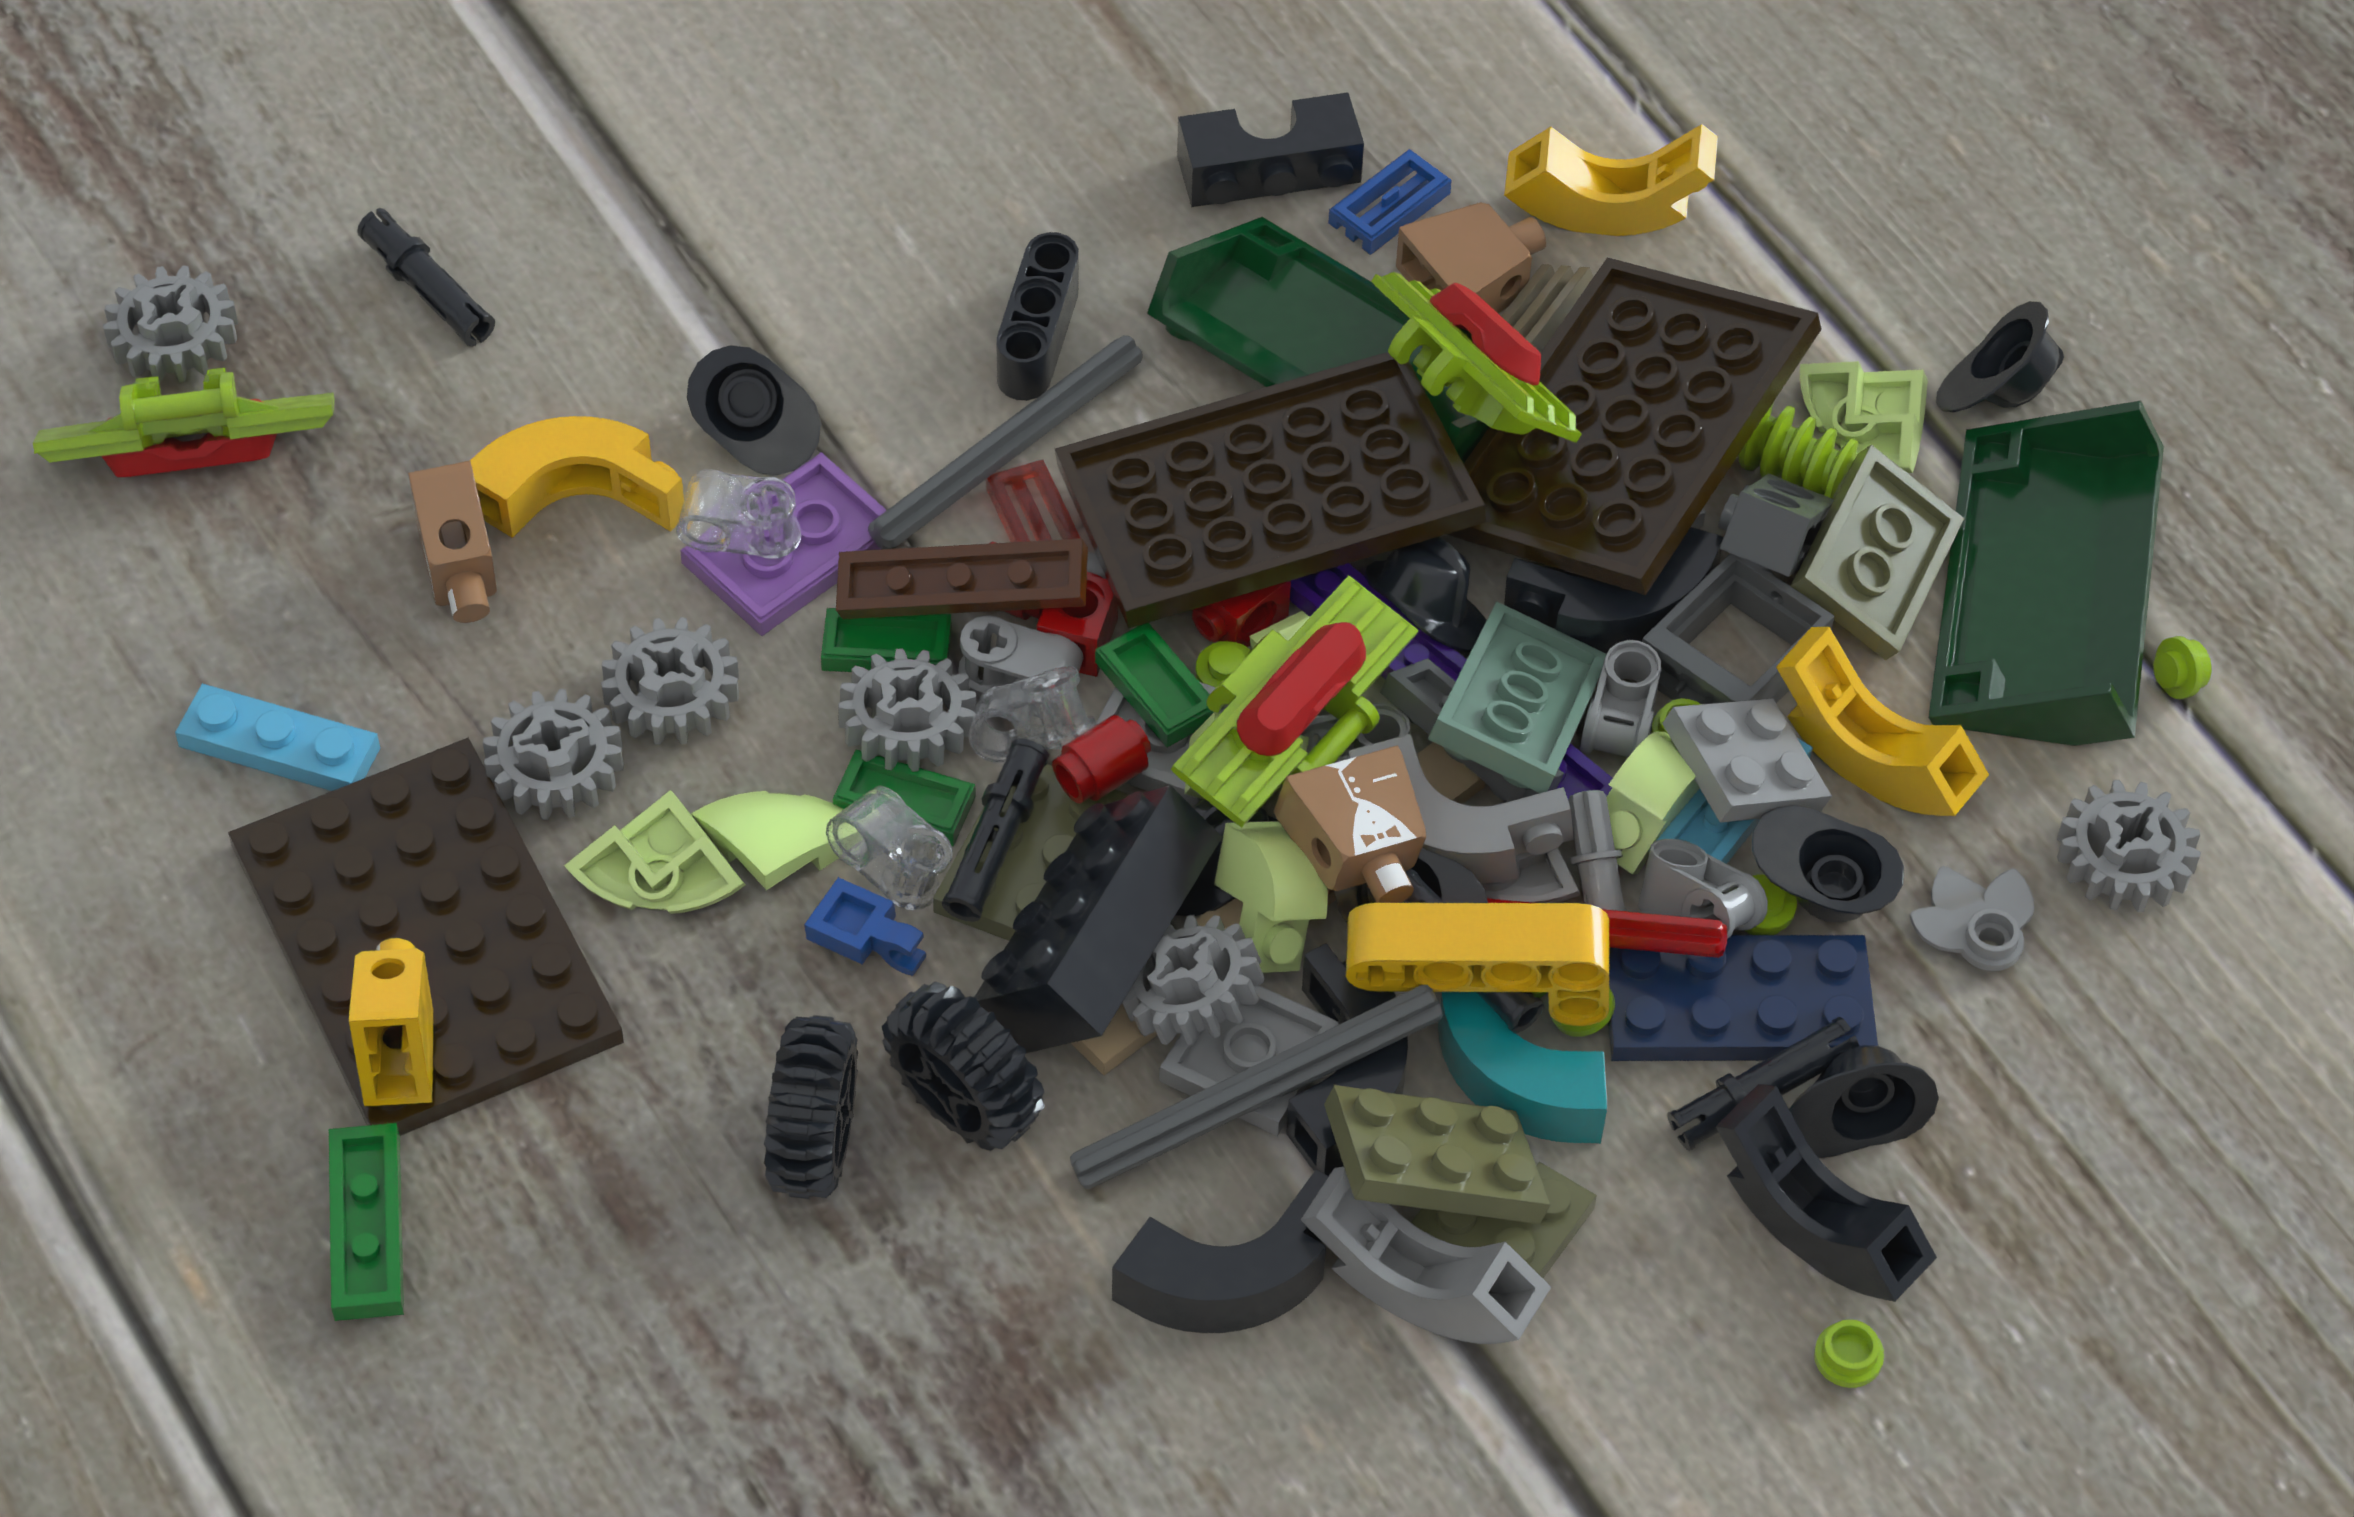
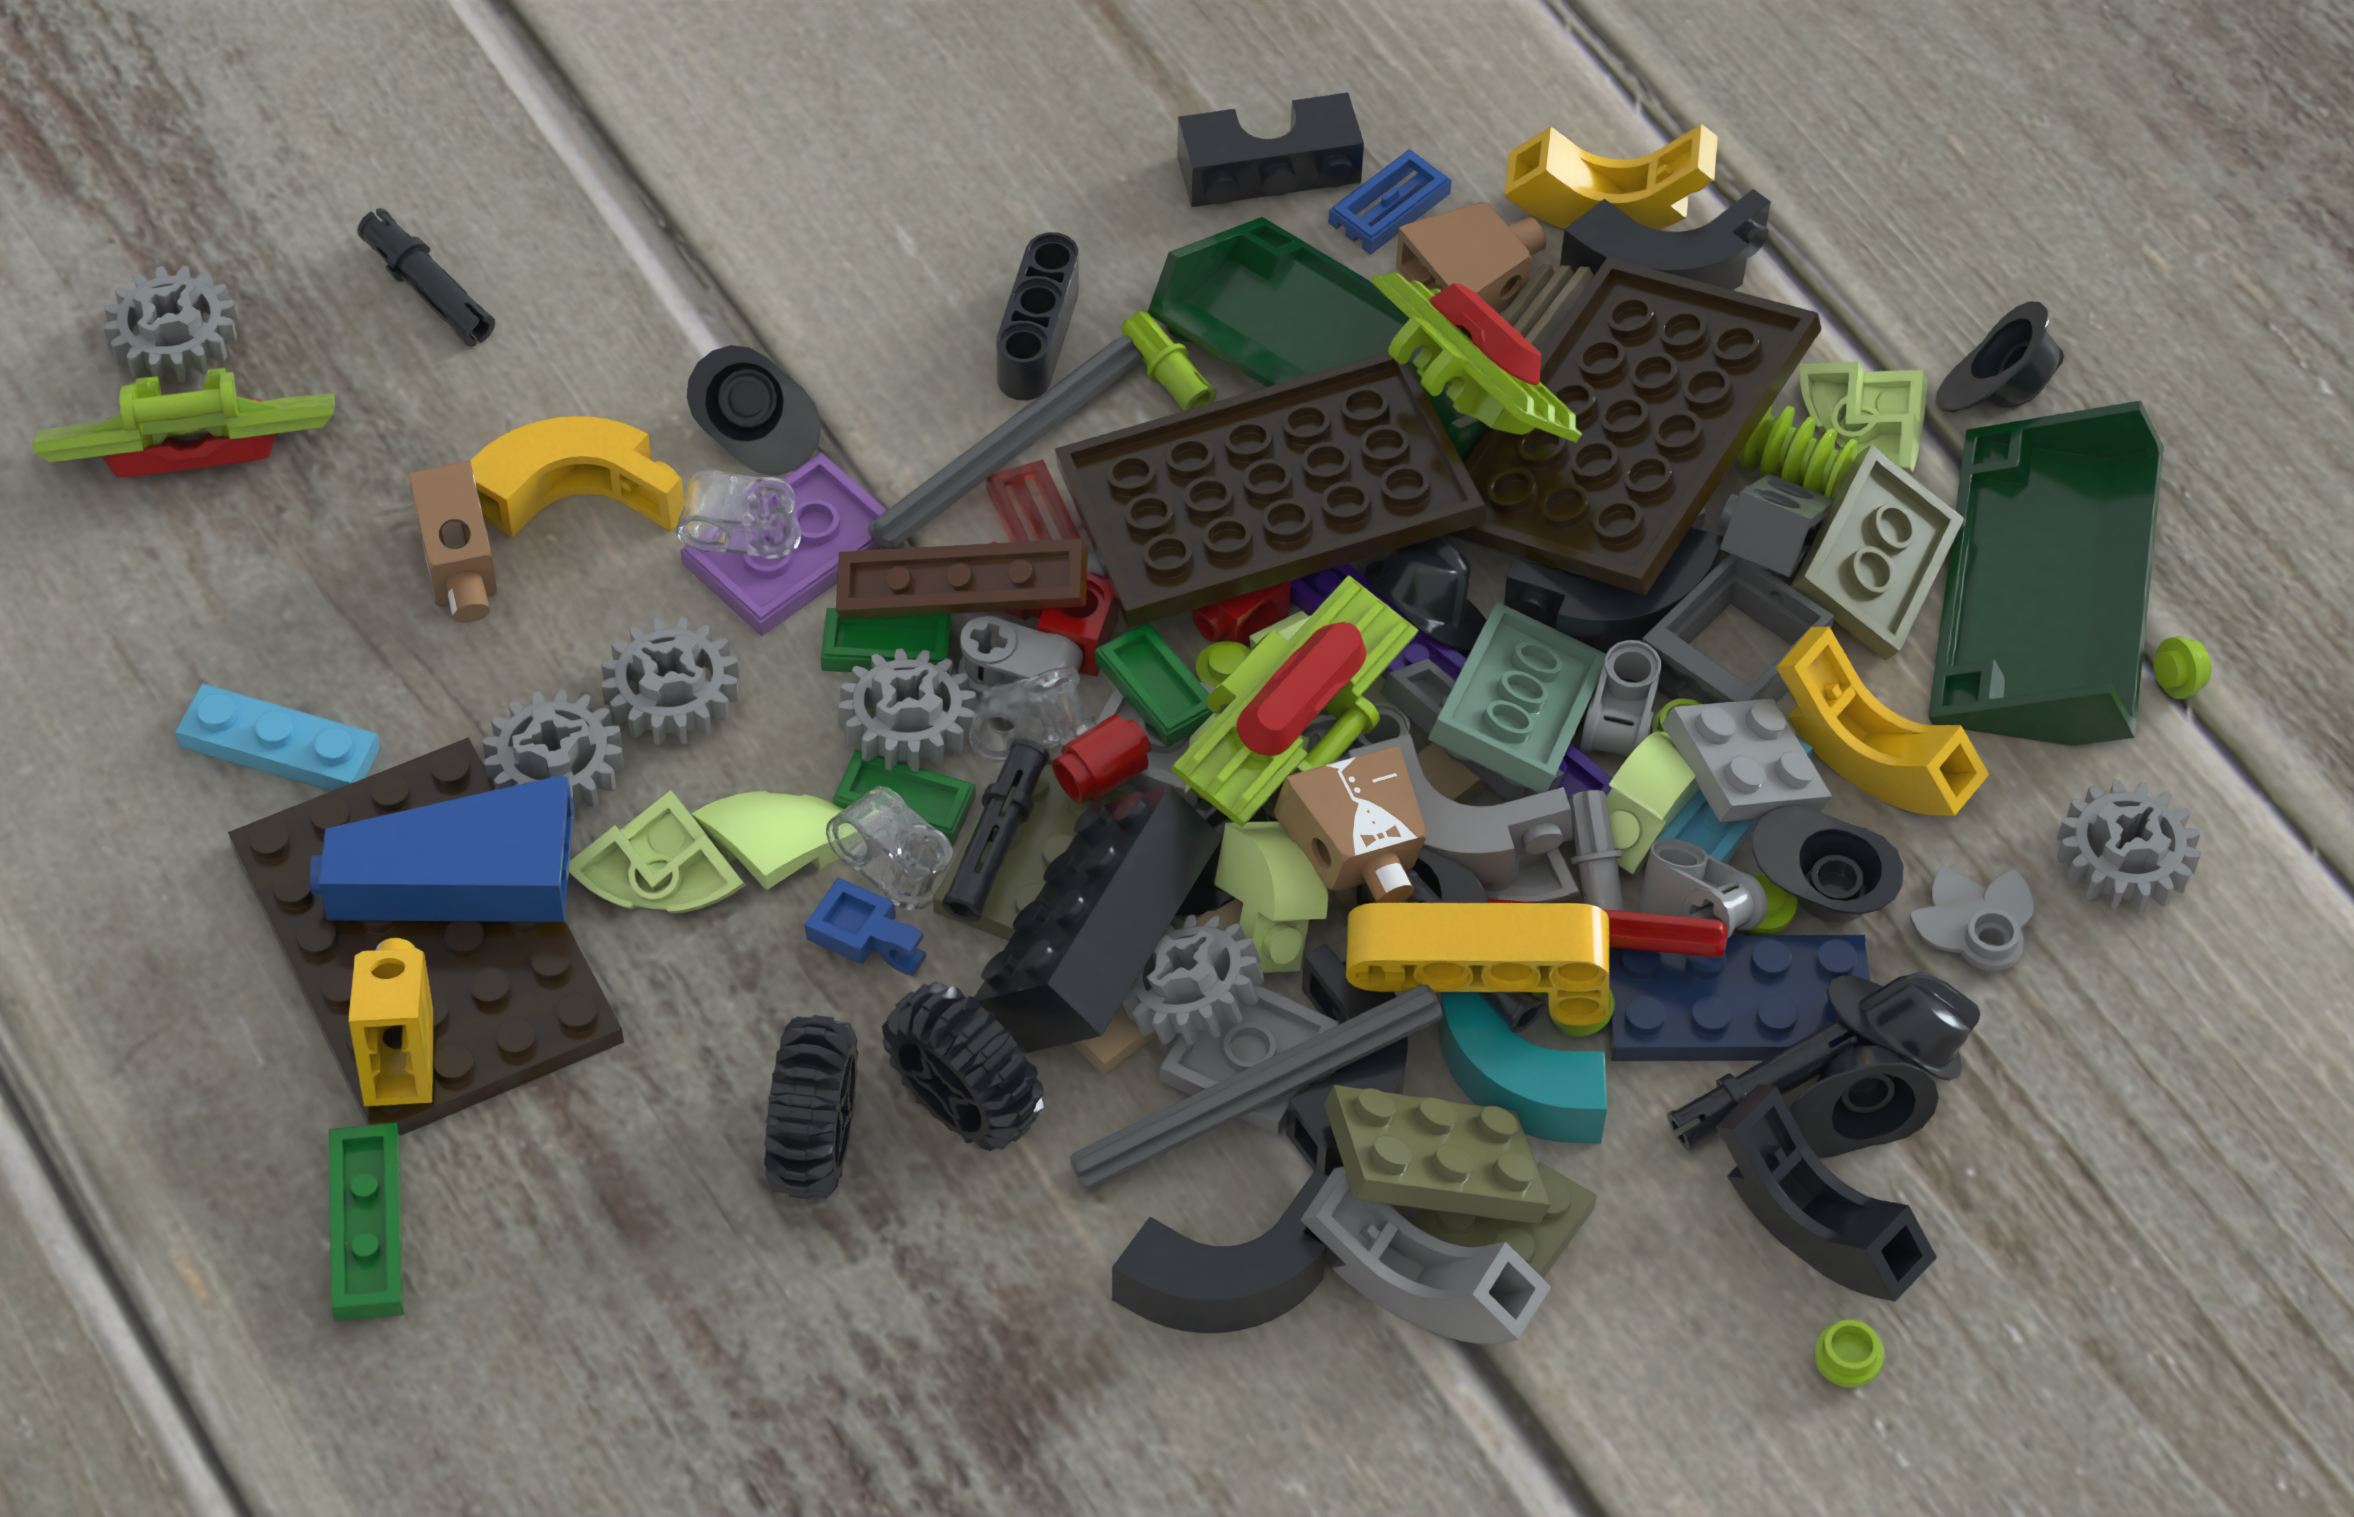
(454, 859): none -> blue slope
(1168, 362): none -> lime axle
(1704, 254): none -> black arch
(1909, 1016): none -> black piece

